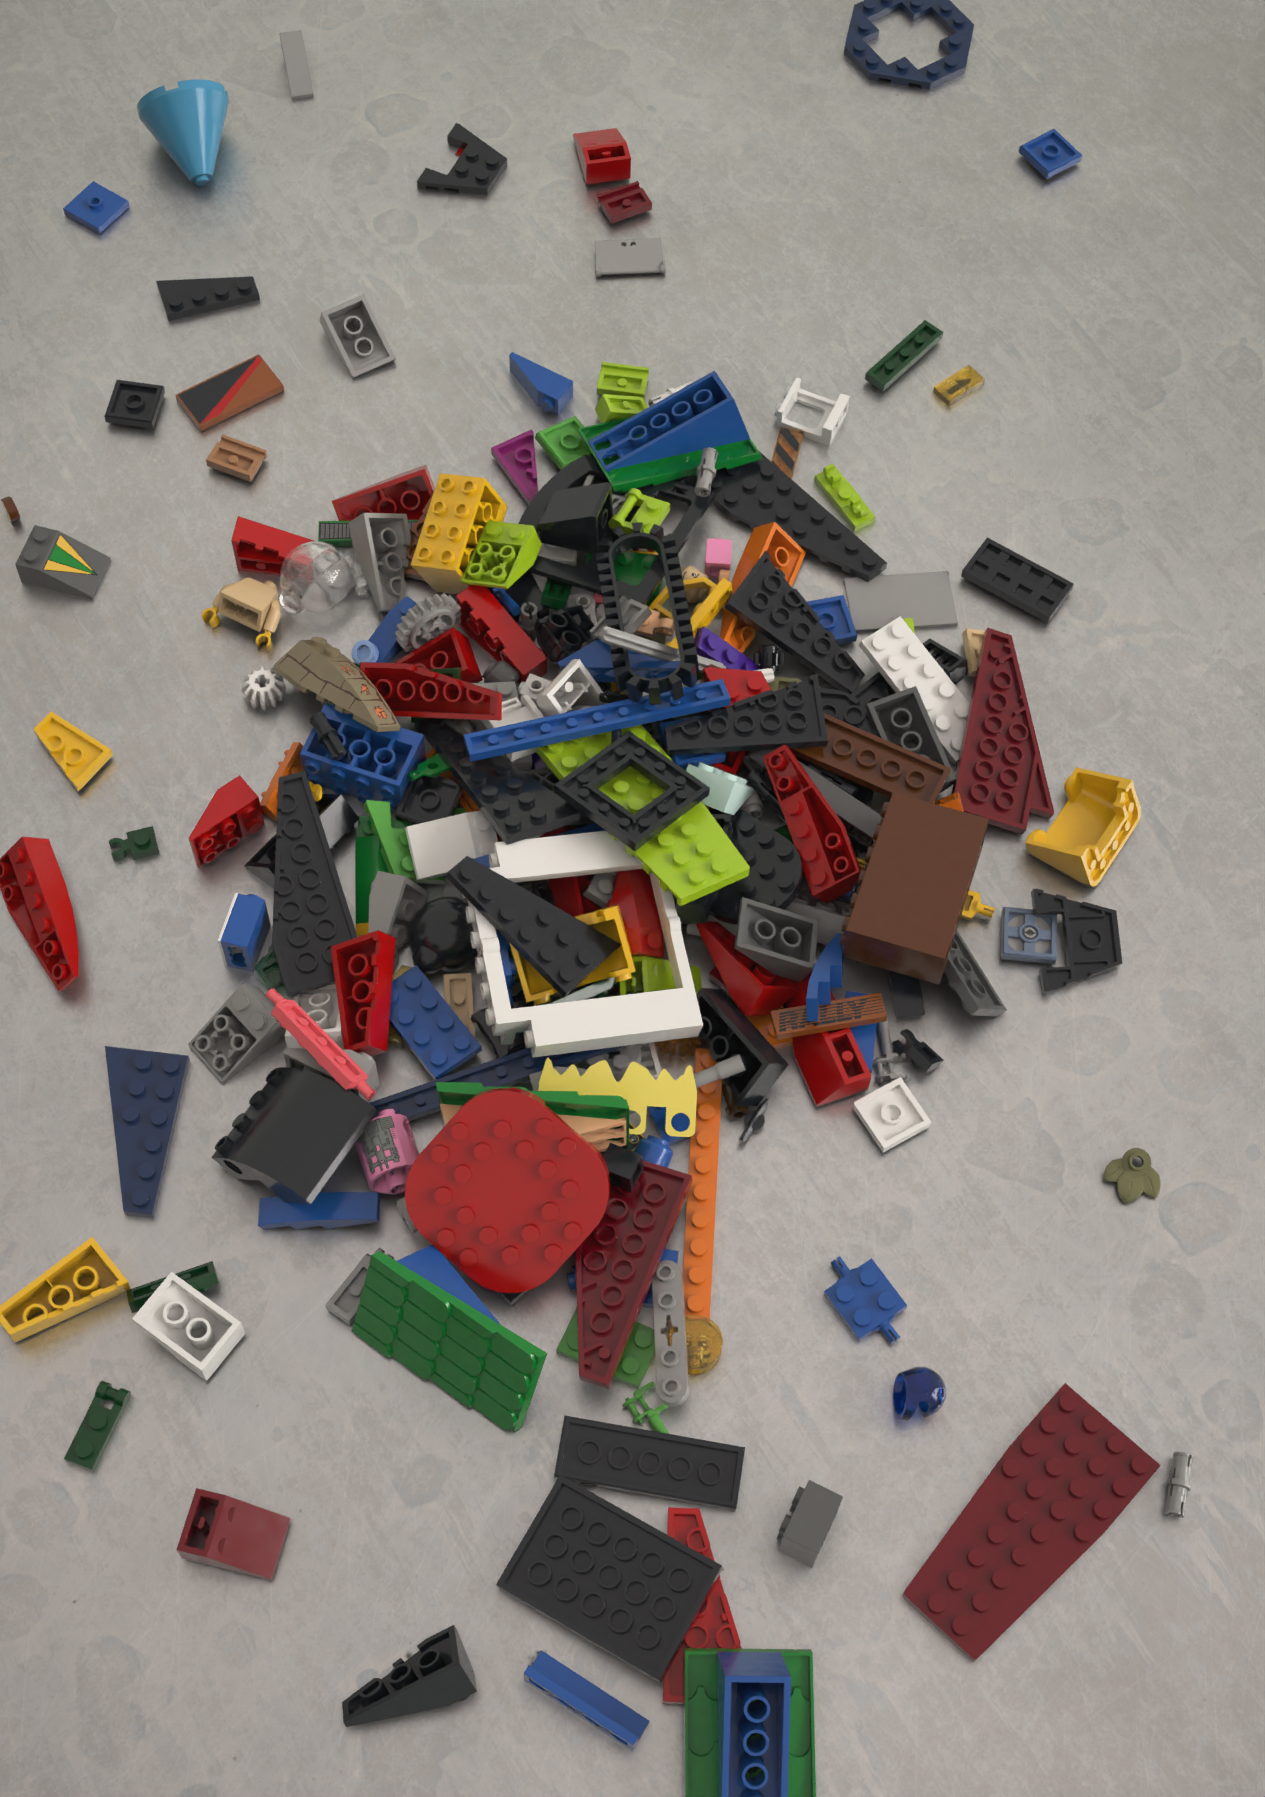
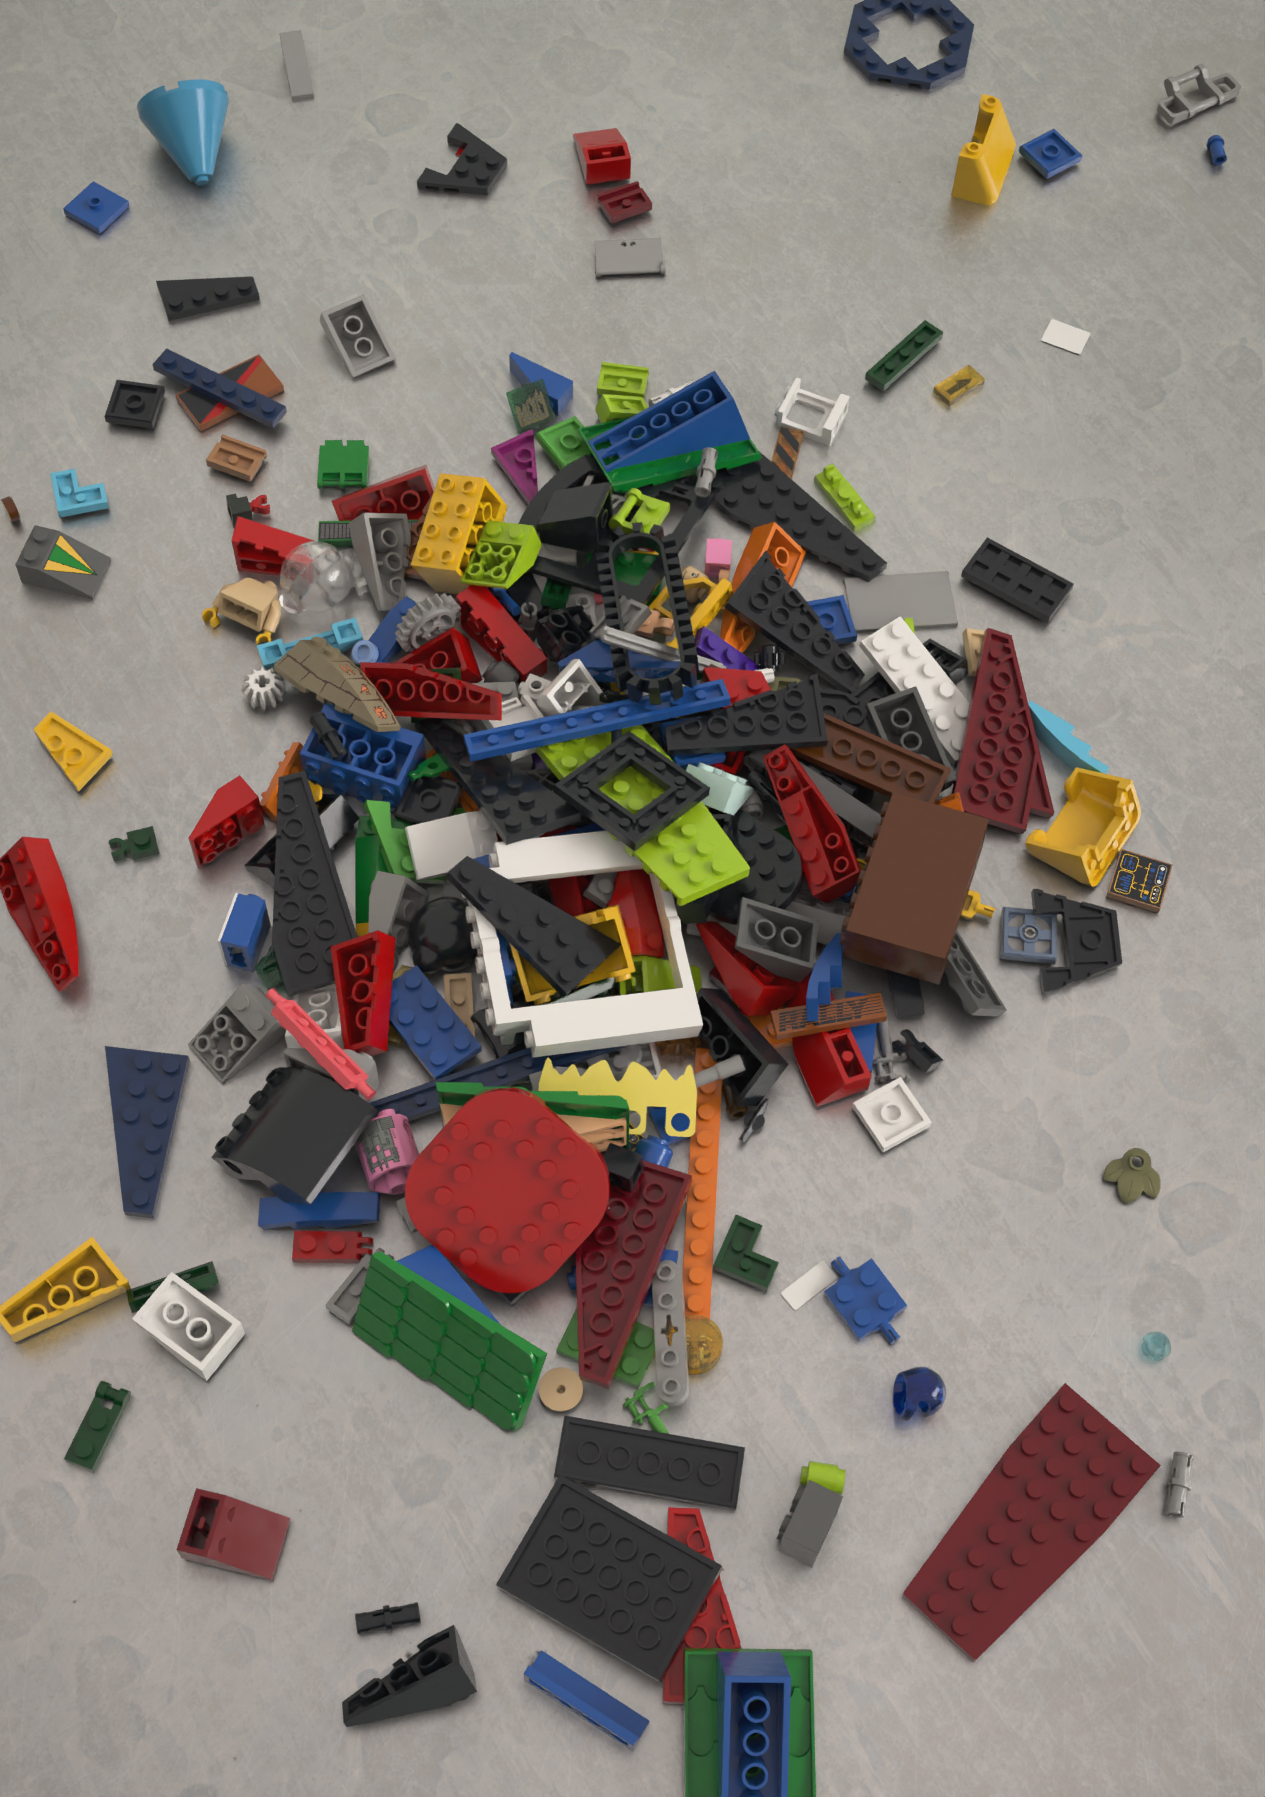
(74, 499): none -> medium azure plate
(219, 388): none -> dark blue plate
(244, 509): none -> pearl dark grey piece
(330, 1246): none -> red hinge
(342, 636): none -> medium azure slope
(343, 464): none -> green plate
(387, 1618): none -> black pin
(530, 405): none -> piece
(560, 1389): none -> tan piece
(739, 1260): none -> dark green plate
(809, 1285): none -> white sticker
(825, 1475): none -> lime brick
(986, 163): none -> yellow windscreen
(1059, 739): none -> medium azure slope
(1065, 336): none -> white sticker
(1139, 880): none -> black tile
(1162, 1342): none -> clear light blue plate
(1206, 86): none -> light grey bar
(1215, 146): none -> blue pin

